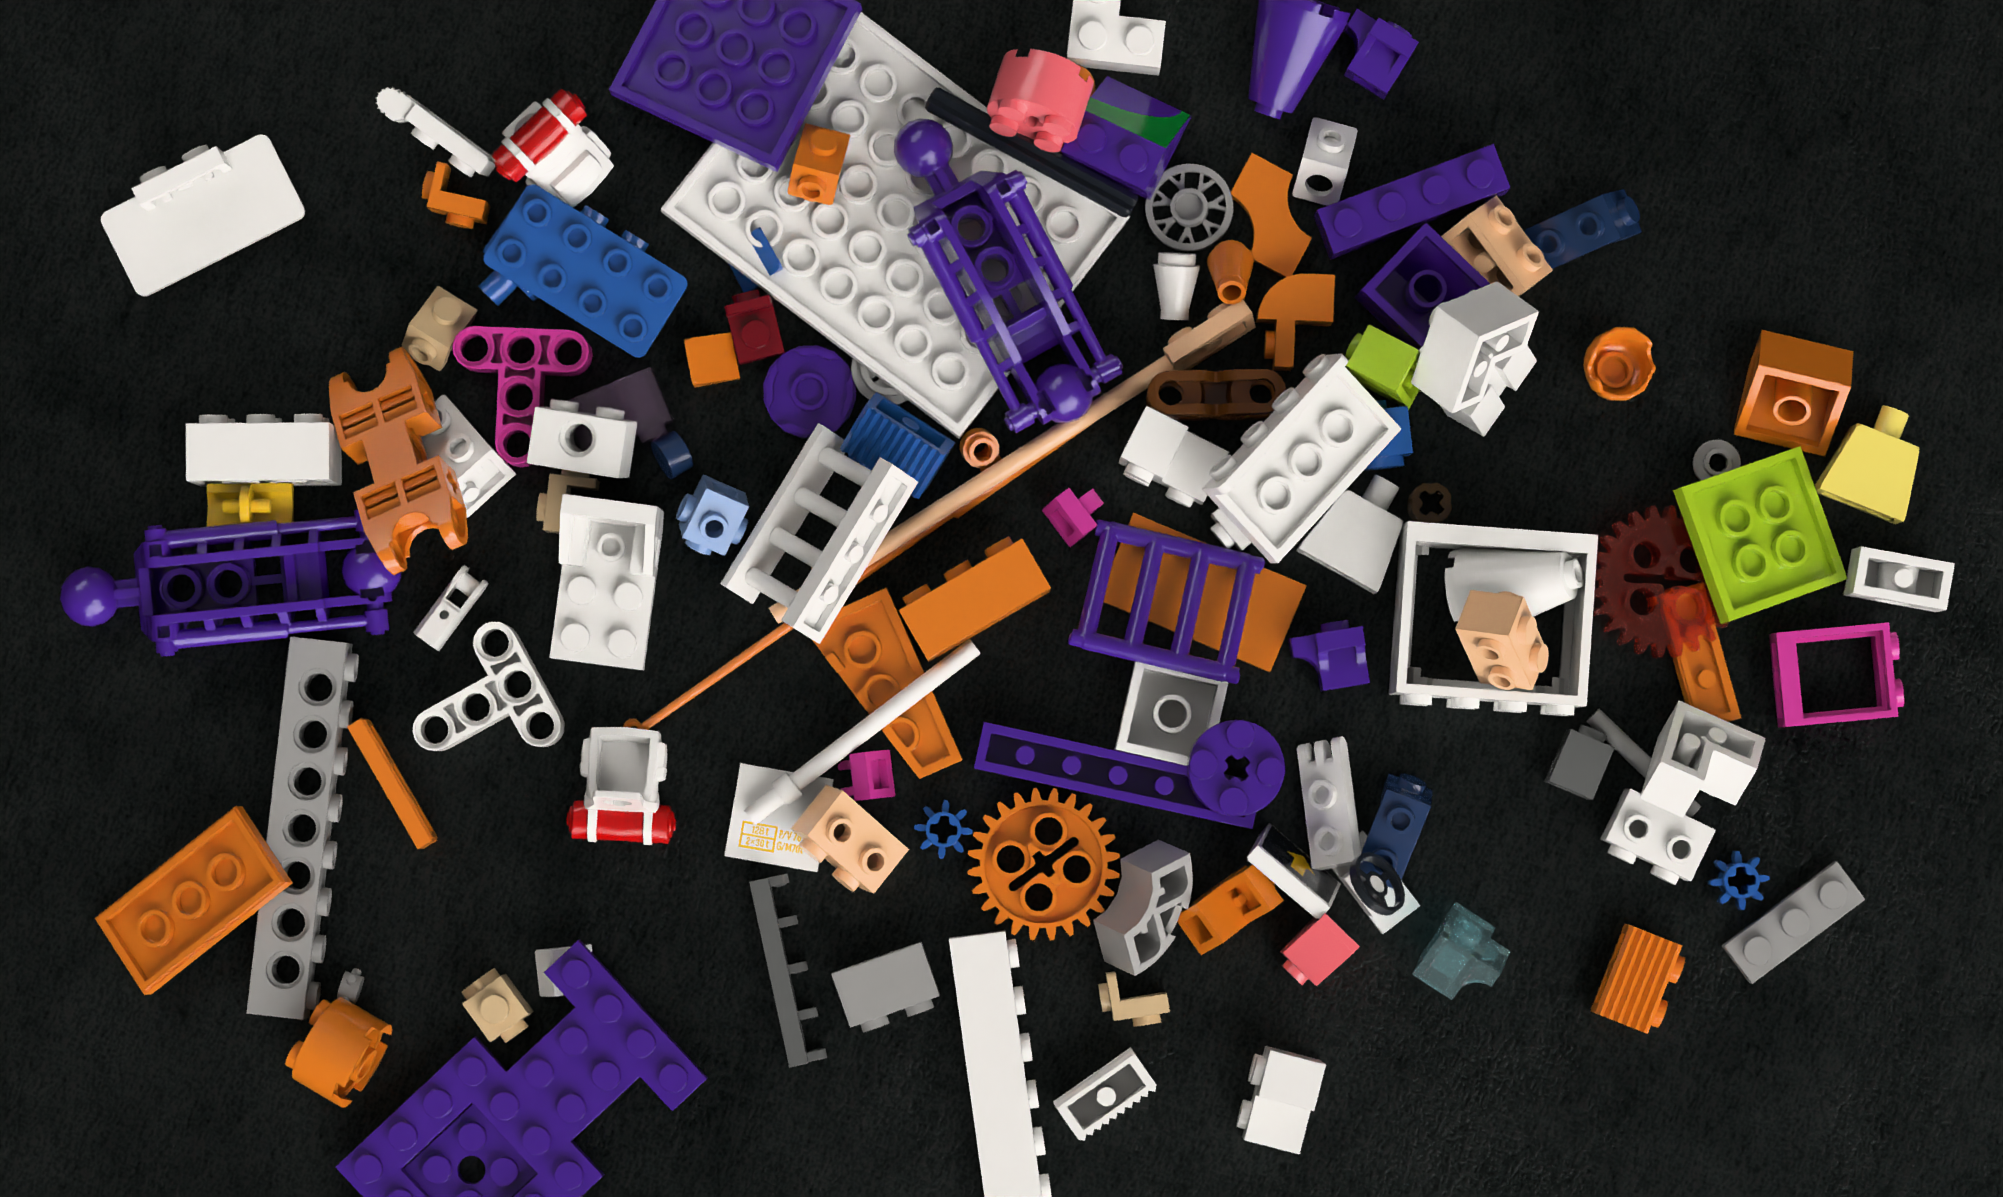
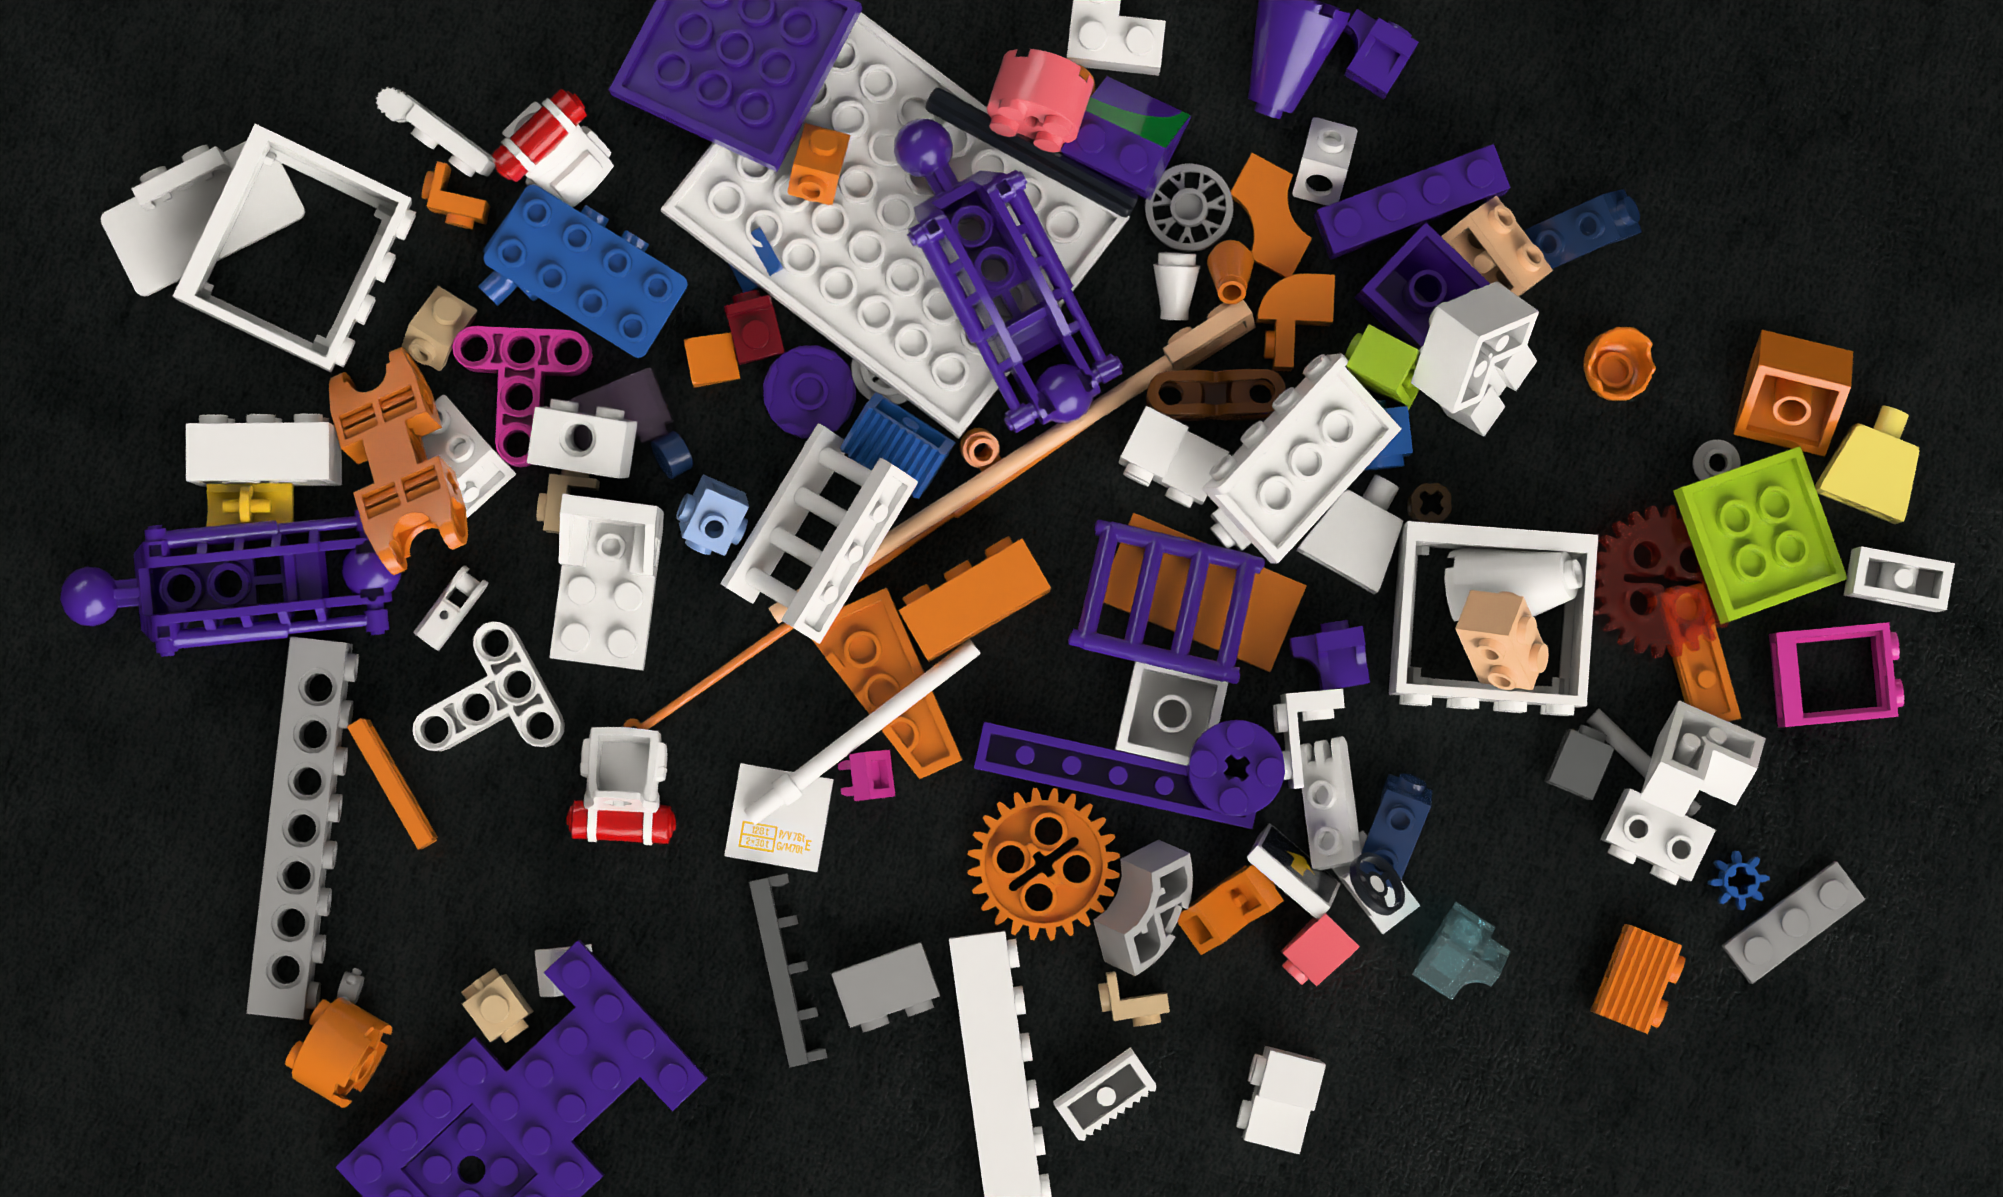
(193, 900): orange tile -> none
(392, 208): none -> white window
(849, 840): light nougat brick -> none
(953, 820): blue gear -> none
(1072, 515): dark pink tile -> none
(1314, 706): none -> white bracket

